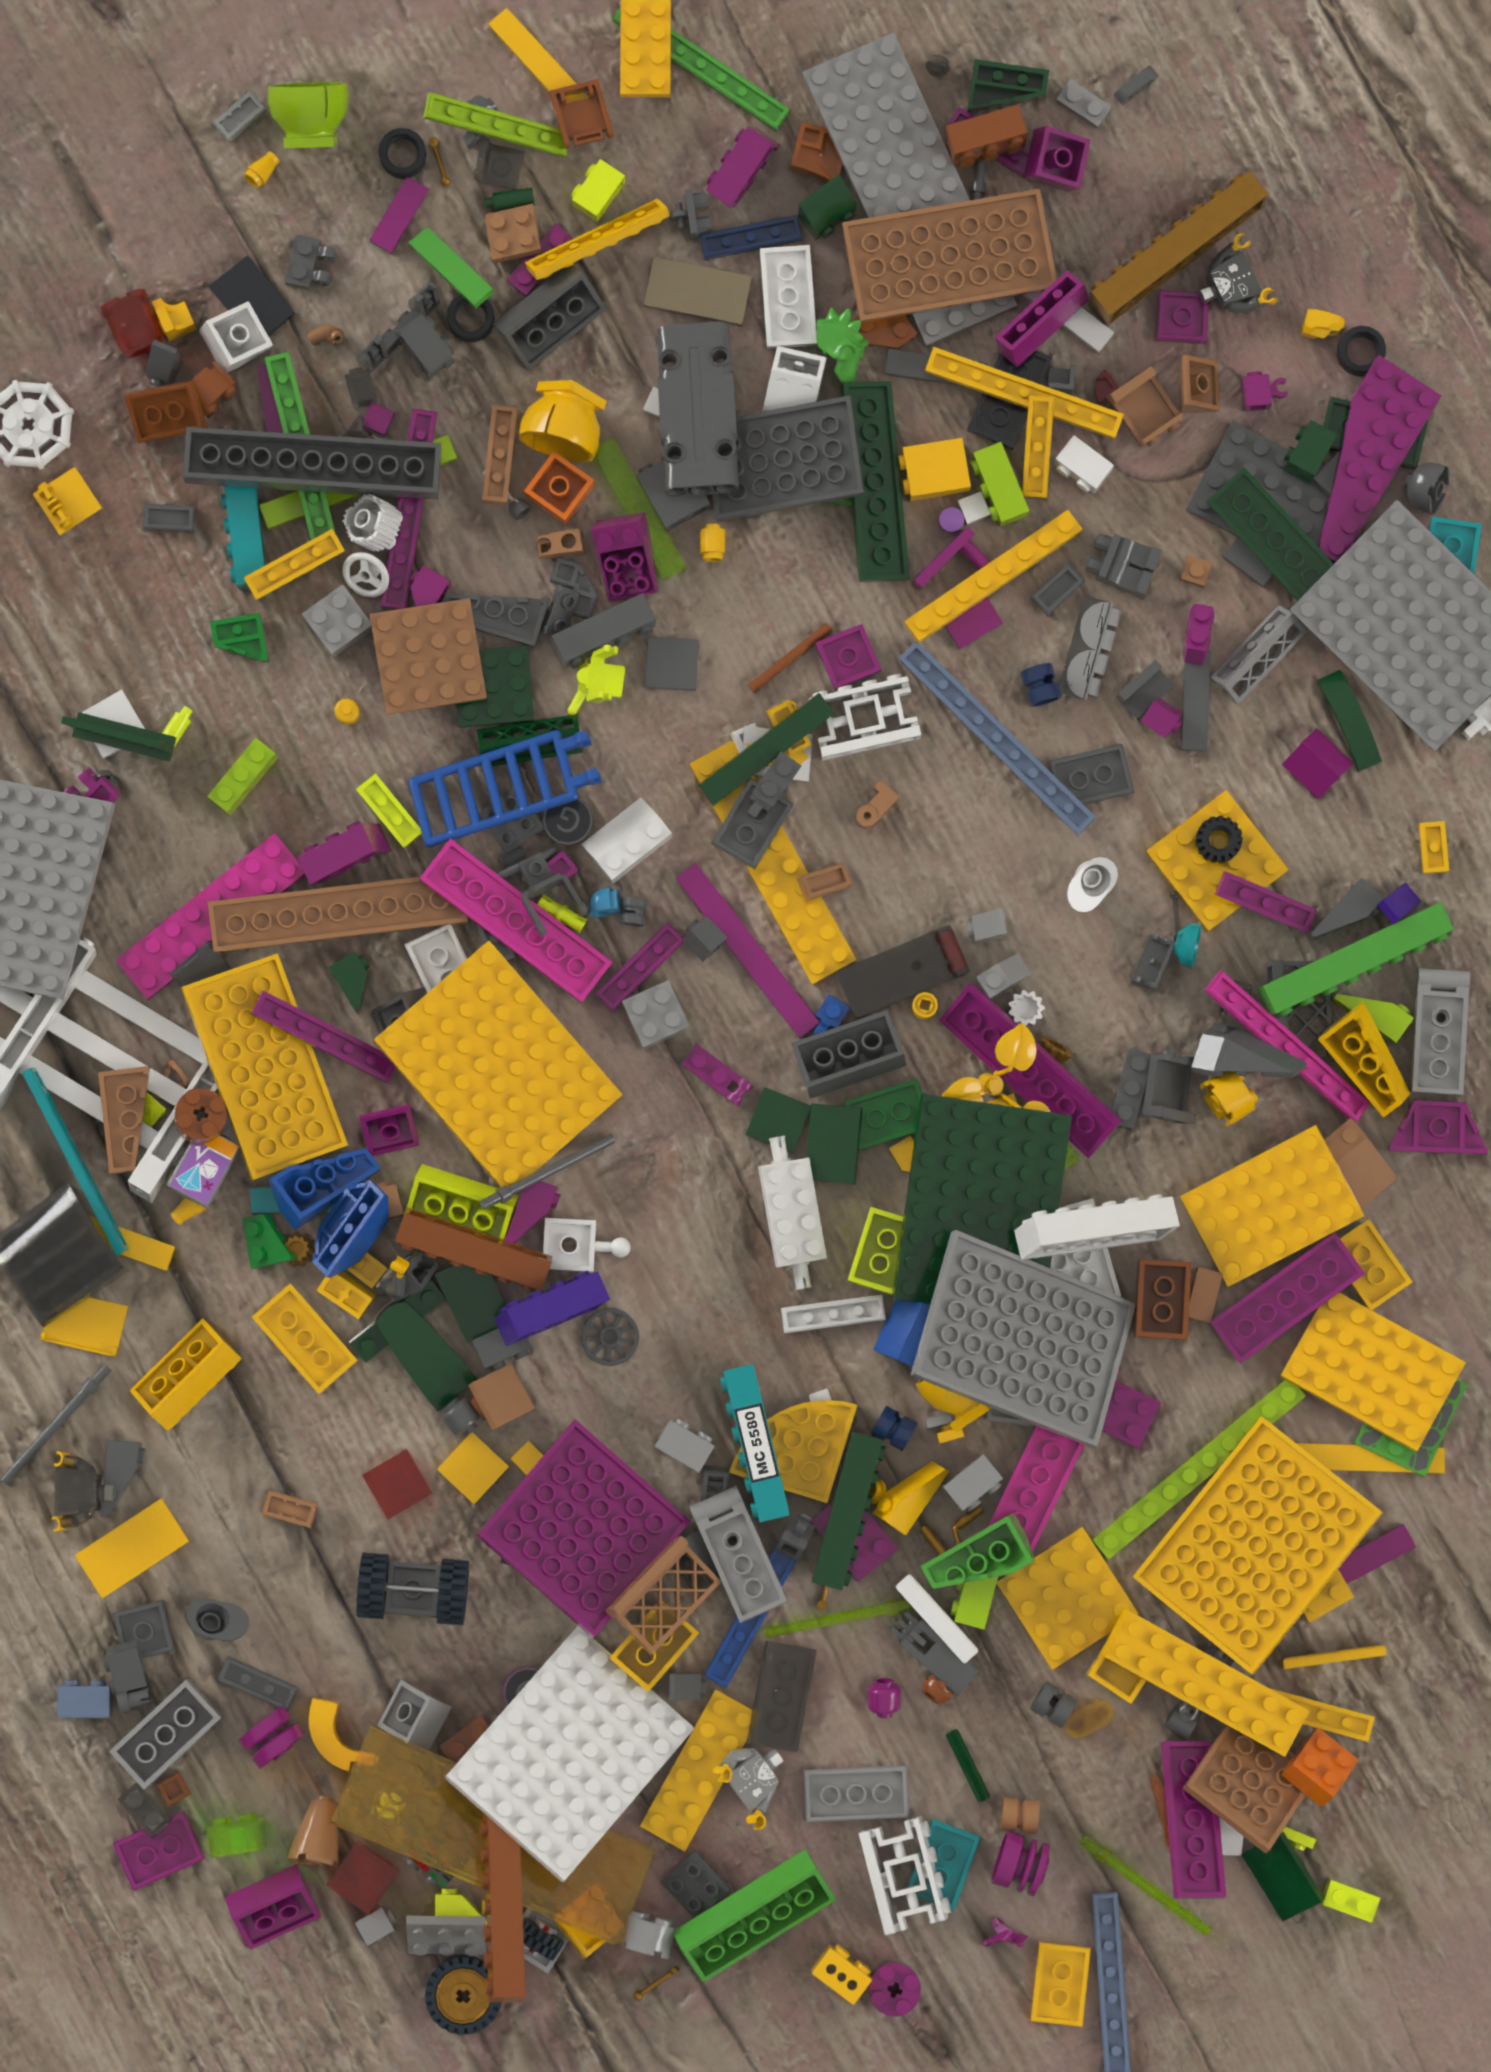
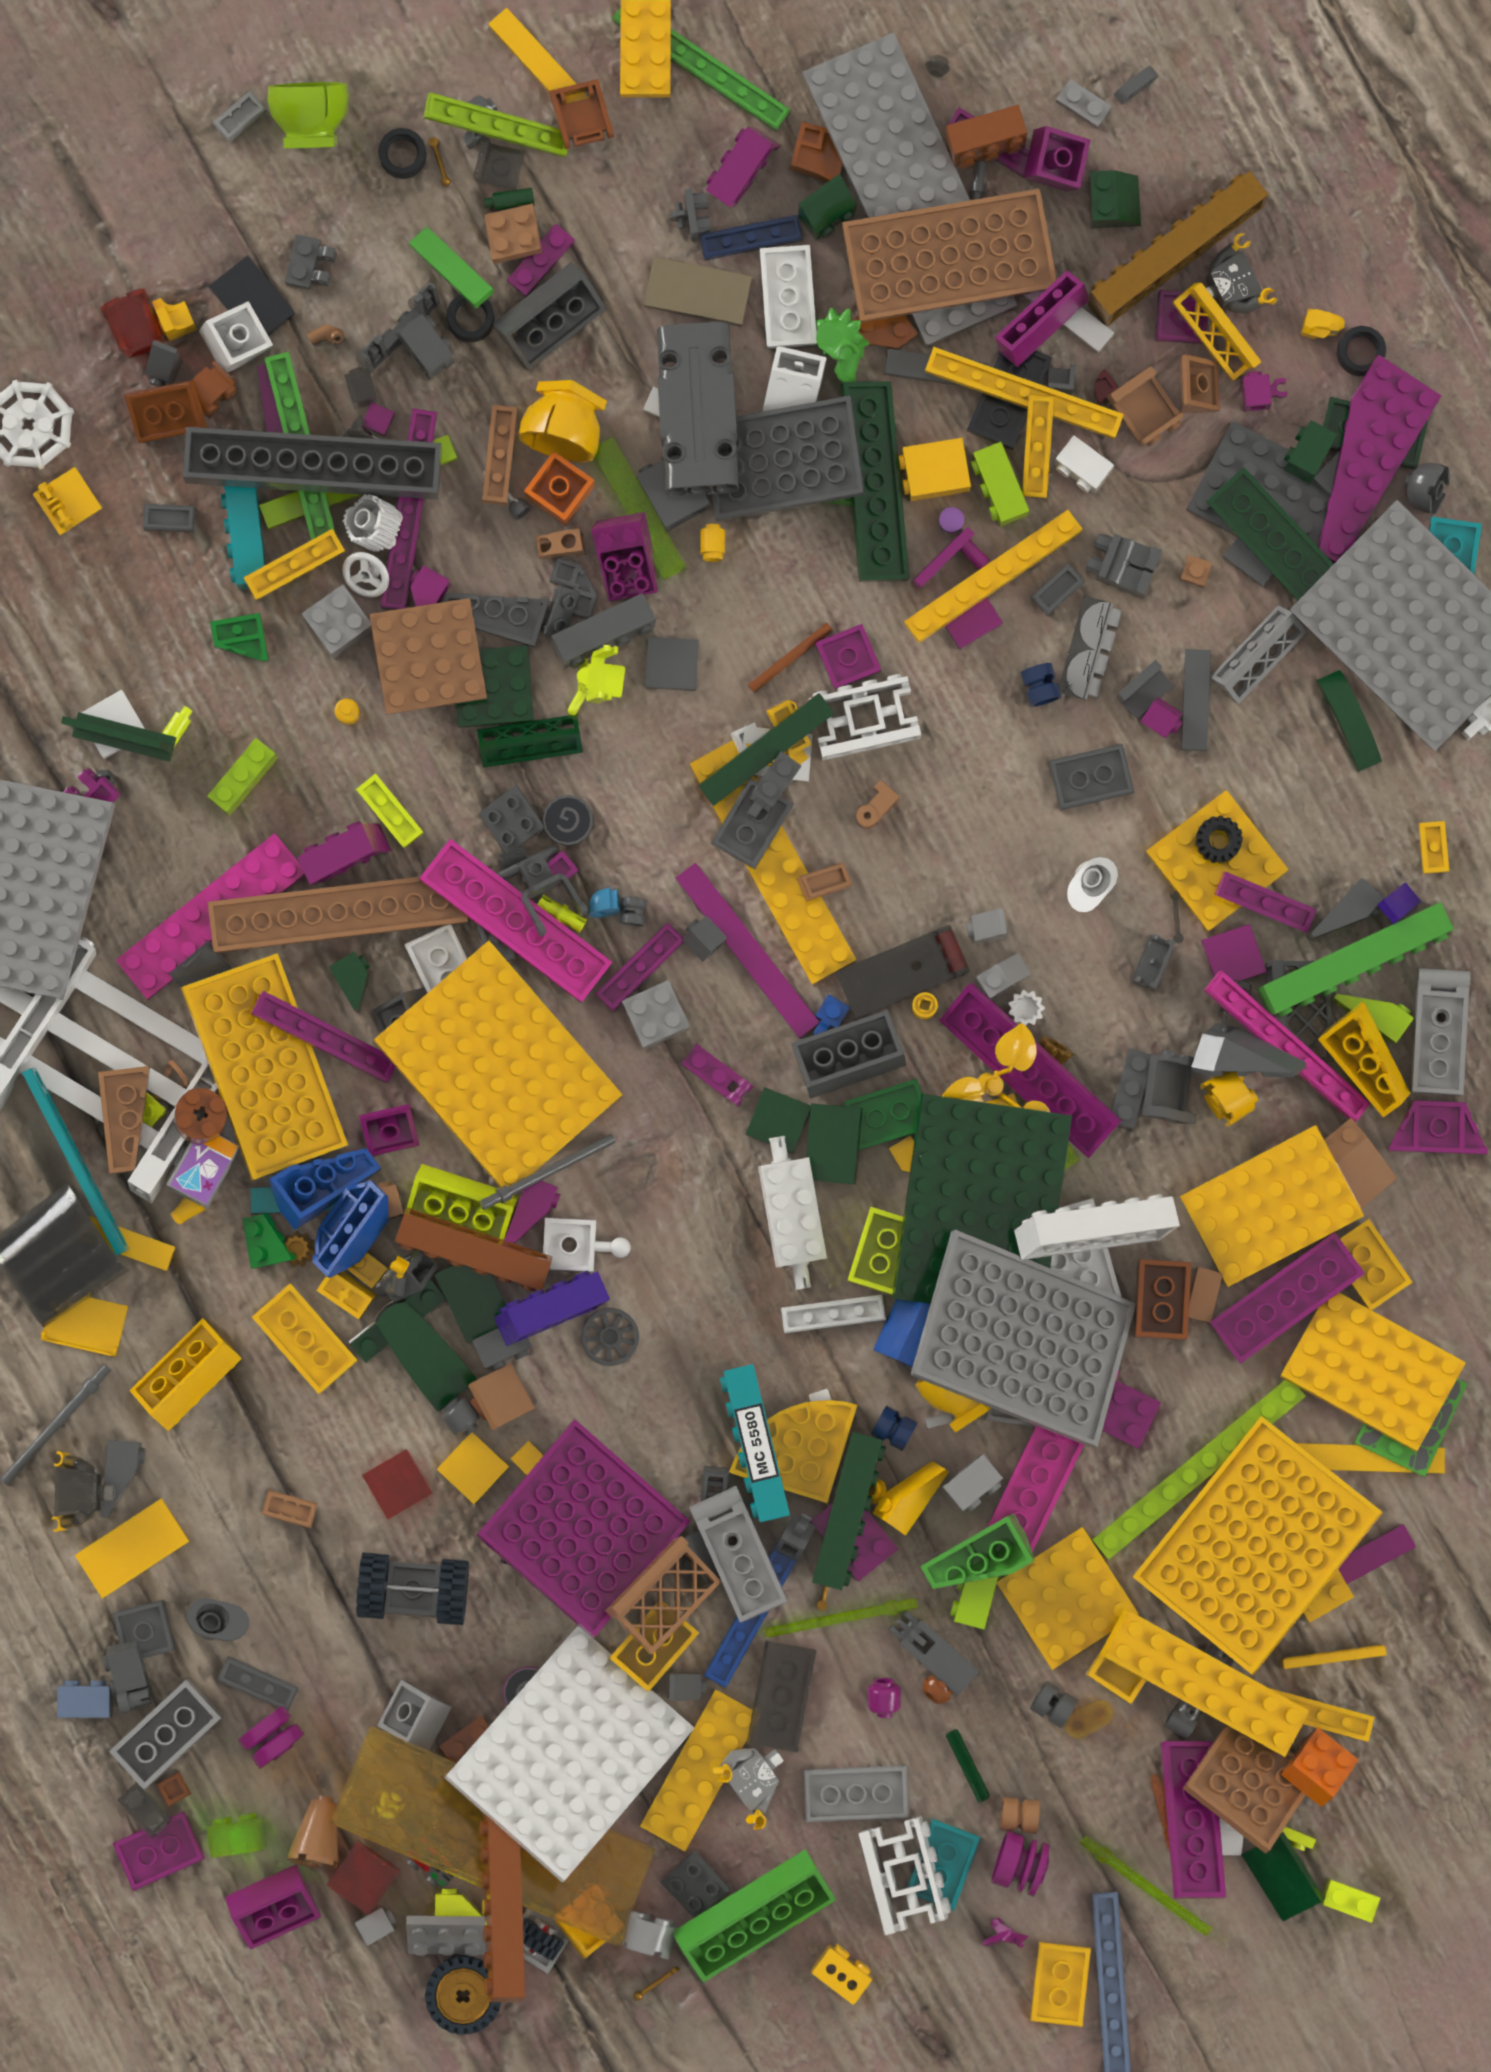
(260, 170): yellow cone -> none
(324, 1735): yellow arch -> none
(399, 215): magenta tile -> none
(571, 782): blue bar -> none
(597, 239): yellow plate -> none
(598, 190): neon yellow brick -> none
(627, 840): white slope -> none
(684, 1445): light grey brick -> none
(901, 2002): magenta brick -> none
(936, 1618): white slope -> none
(948, 1434): yellow plate -> none
(959, 1524): pearl gold piece -> none
(974, 508): white tile -> none
(997, 738): sand blue plate -> none
(1005, 85): dark green wedge -> none
(1113, 199): none -> dark green slope
(1187, 944): teal piece -> none
(1198, 634): magenta brick -> none
(1223, 325): none -> yellow fence
(1234, 954): none -> magenta tile
(1317, 763): magenta slope -> none

